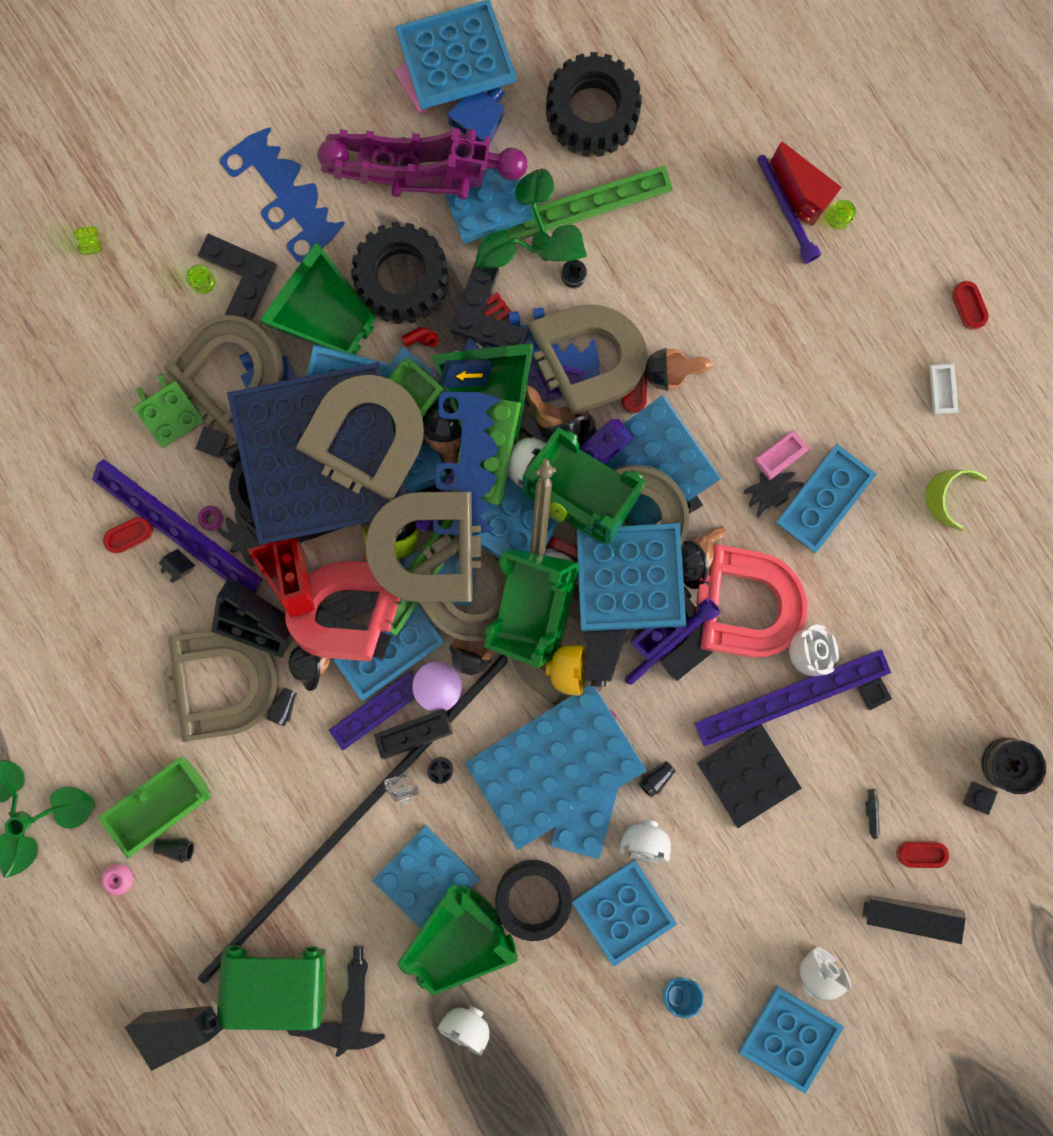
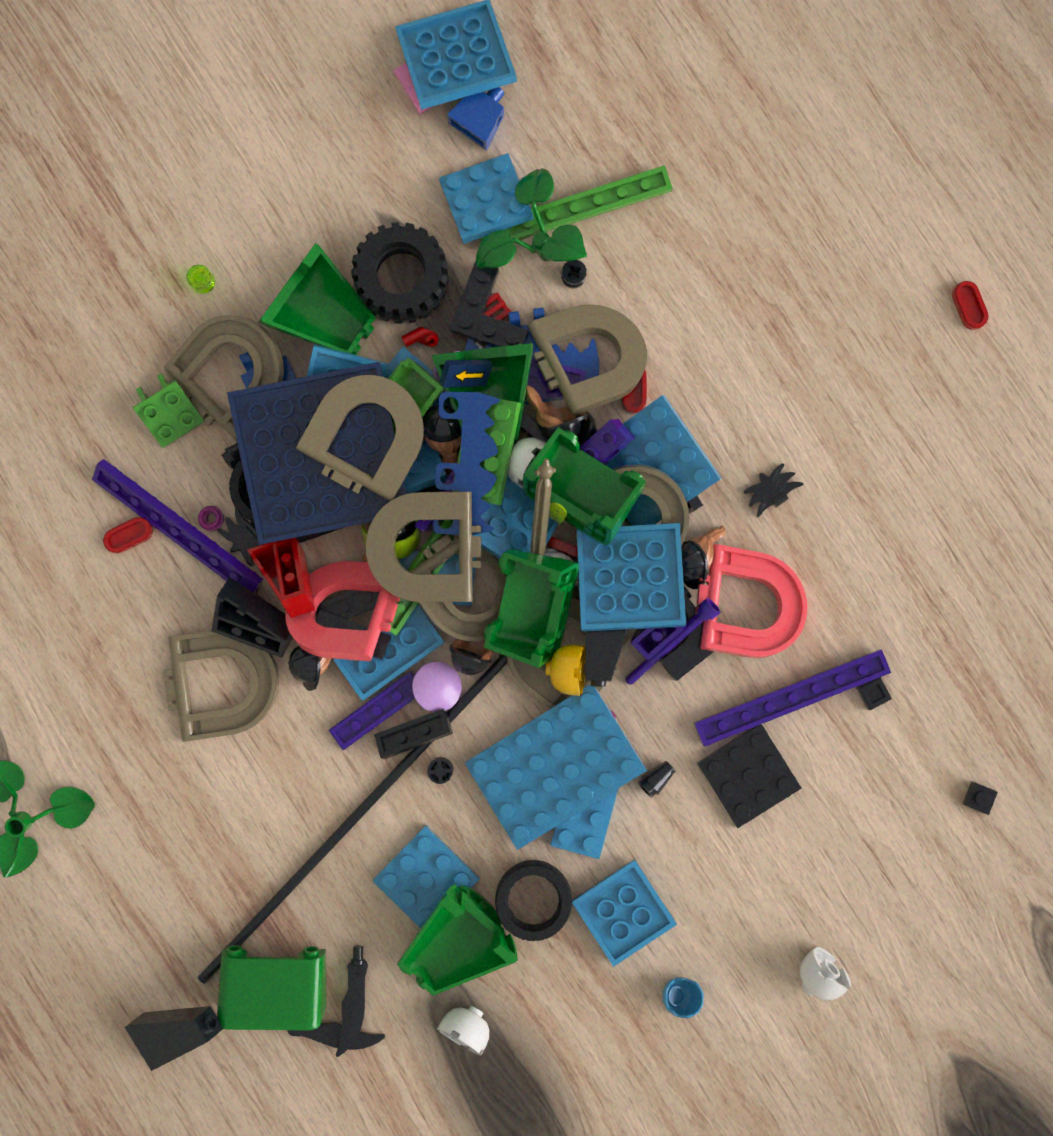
(88, 240): clear neon green wheel -> none
(124, 877): bright pink plate -> none
(155, 806): bright green container -> none
(176, 565): black tile -> none
(176, 849): black cone -> none
(212, 442): black tile -> none
(253, 269): black plate -> none
(282, 707): black cone -> none
(293, 200): blue piece -> none
(401, 788): clear tile -> none
(458, 157): magenta piece -> none
(600, 74): black tyre -> none
(646, 842): white cylinder -> none
(670, 368): piece -> none
(781, 455): bright pink tile -> none
(790, 1039): dark azure plate -> none
(803, 183): red slope -> none
(808, 250): dark purple piece -> none
(813, 651): white cylinder -> none
(825, 498): dark azure plate -> none
(838, 219): clear neon green wheel -> none
(872, 812): piece -> none
(916, 918): black slope -> none
(922, 854): red tile -> none
(936, 493): lime piece -> none
(943, 388): white tile -> none
(1027, 765): black wheel -> none

